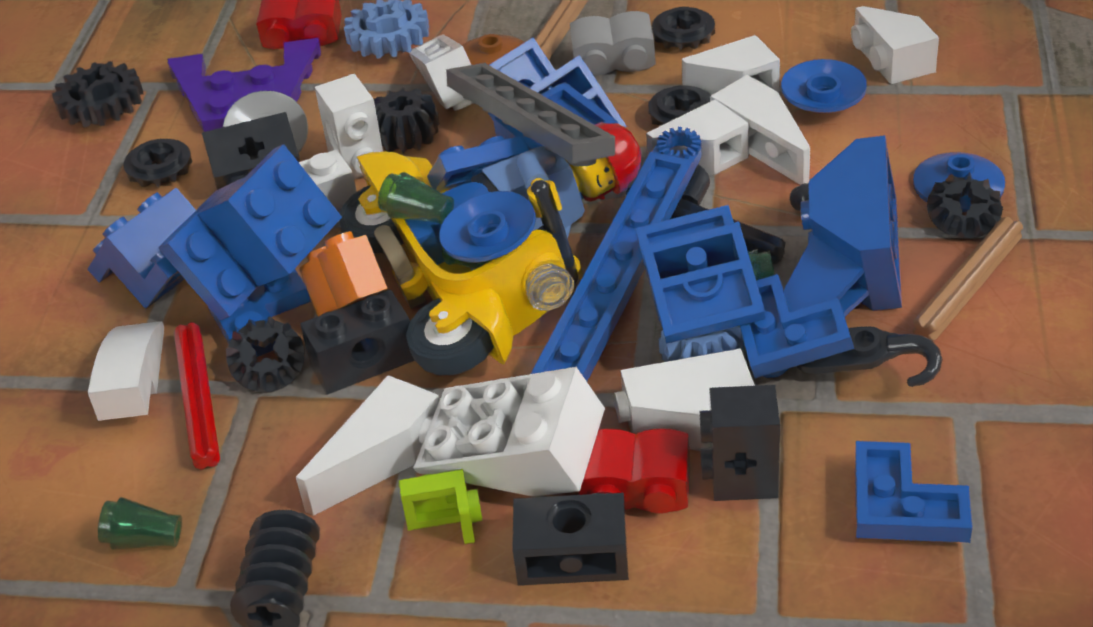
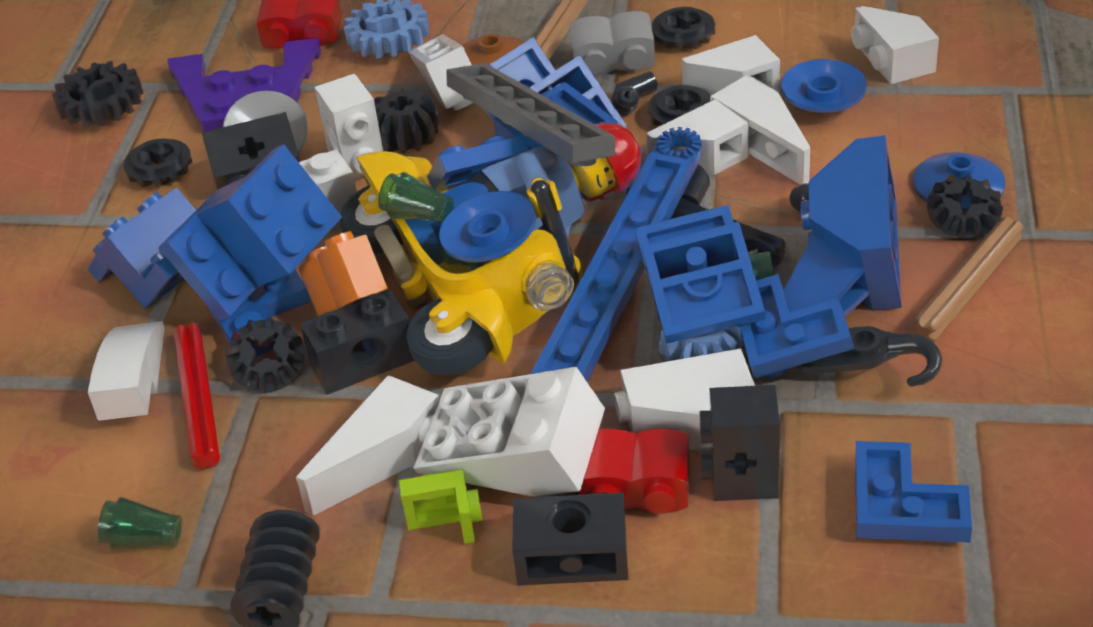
(627, 93): none -> black arm

